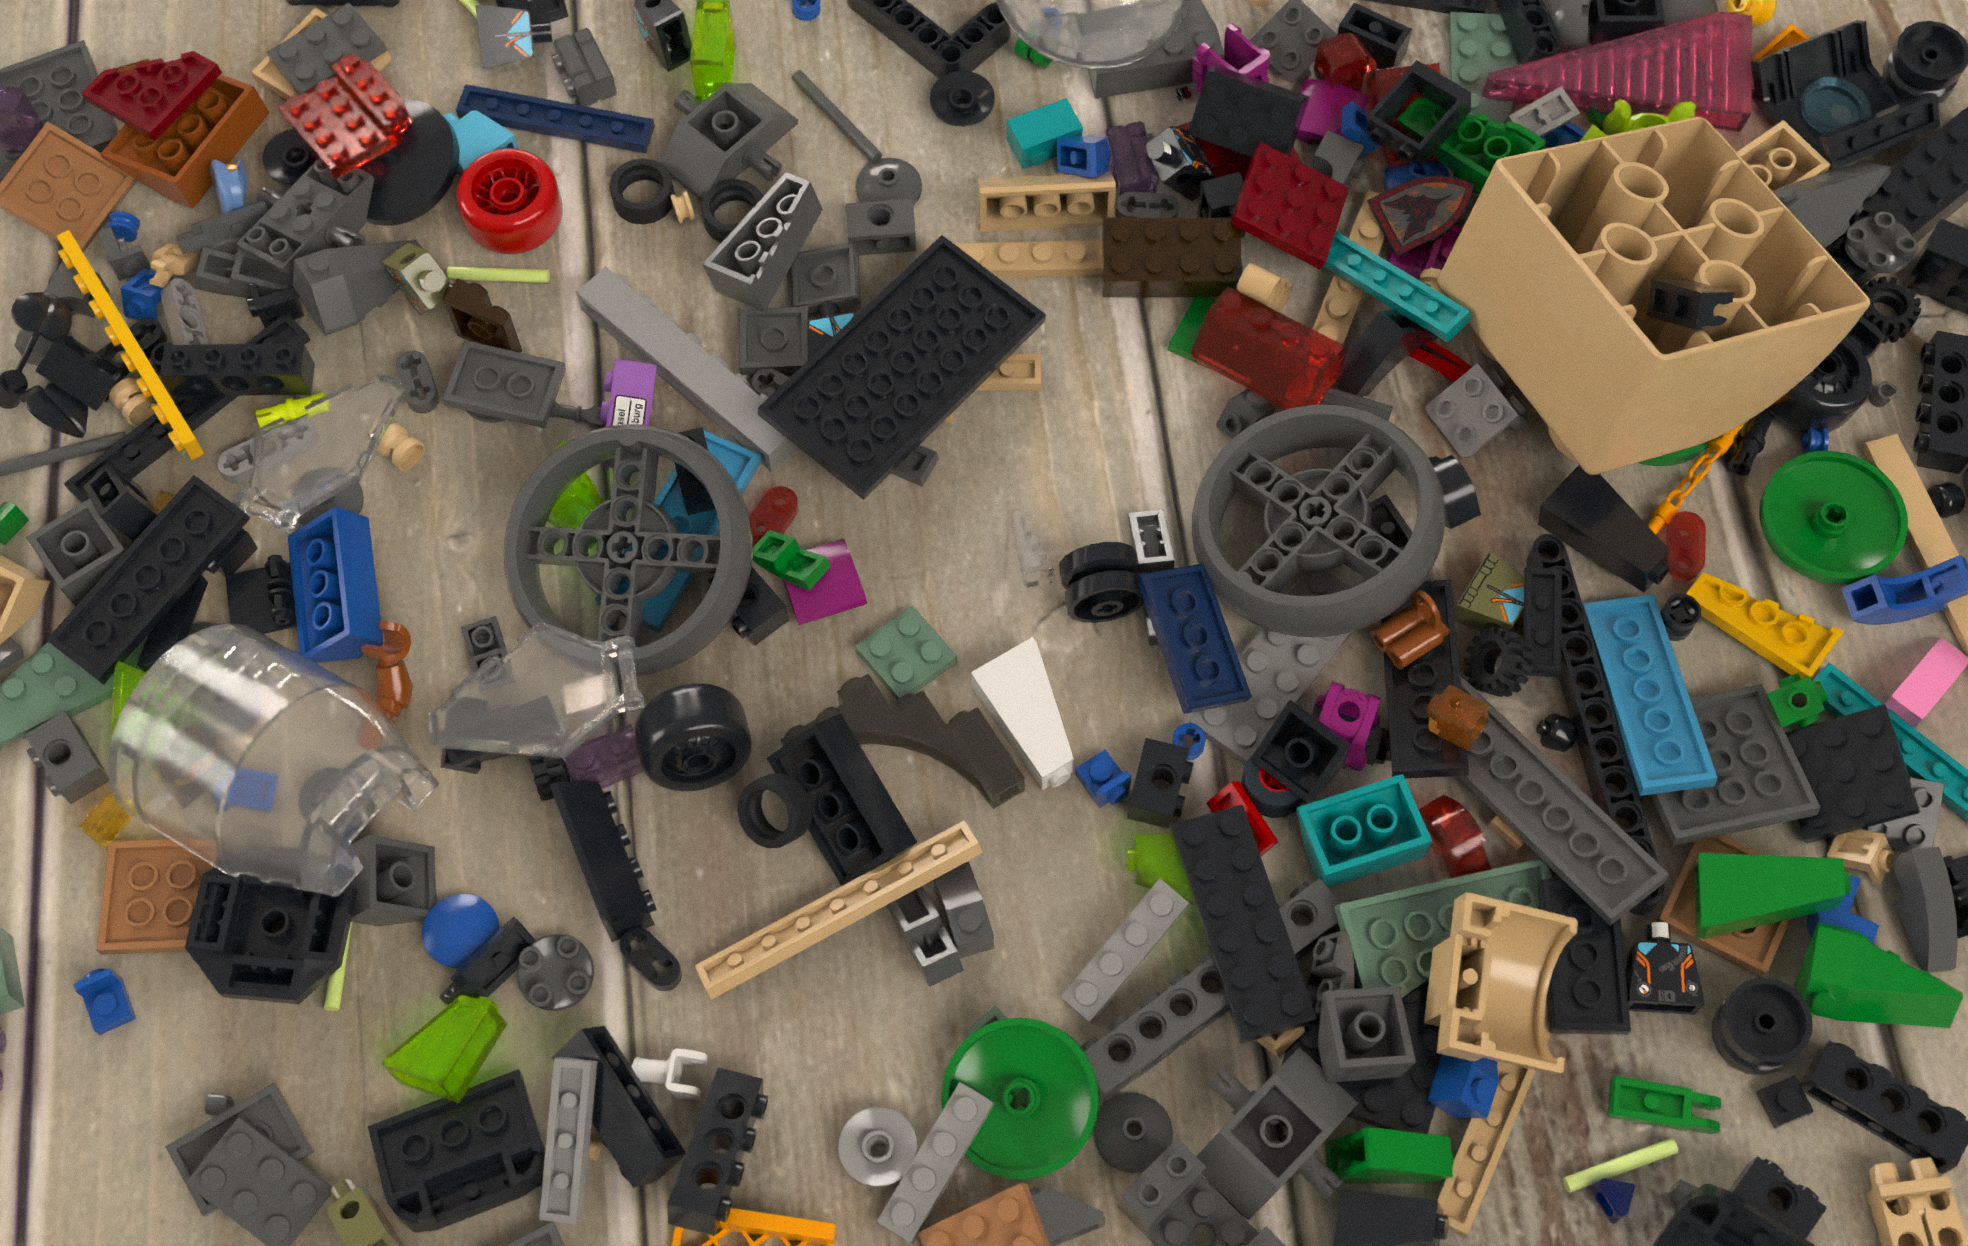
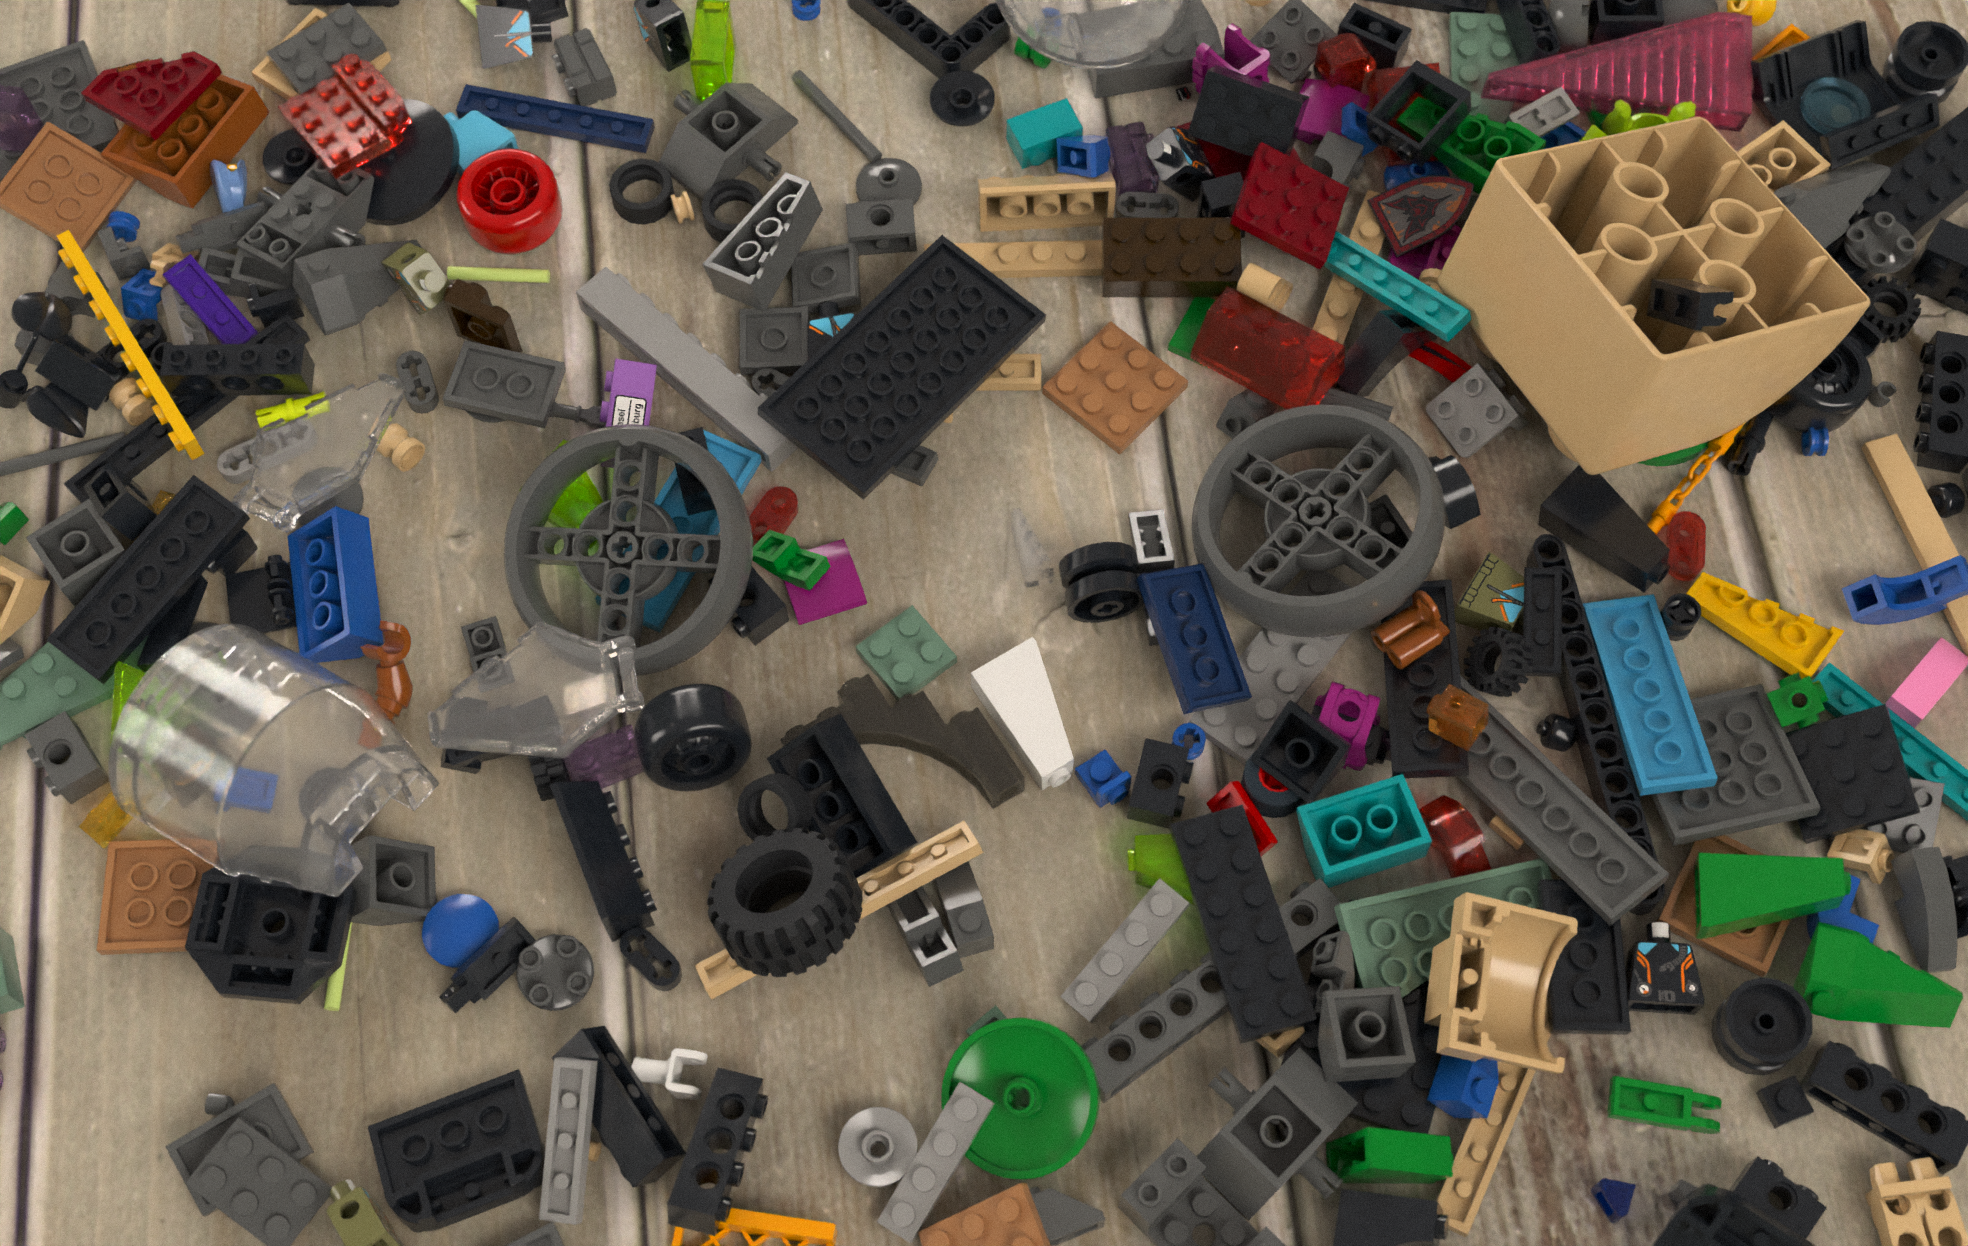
(105, 999): blue bracket -> none
(209, 302): none -> dark purple tile
(448, 1049): clear neon green slope -> none
(800, 932): none -> black tyre
(1115, 387): none -> medium nougat plate
(1126, 1151): dark grey dish -> none
(1620, 1165): yellowish green bar -> none
(1833, 517): green dish -> none

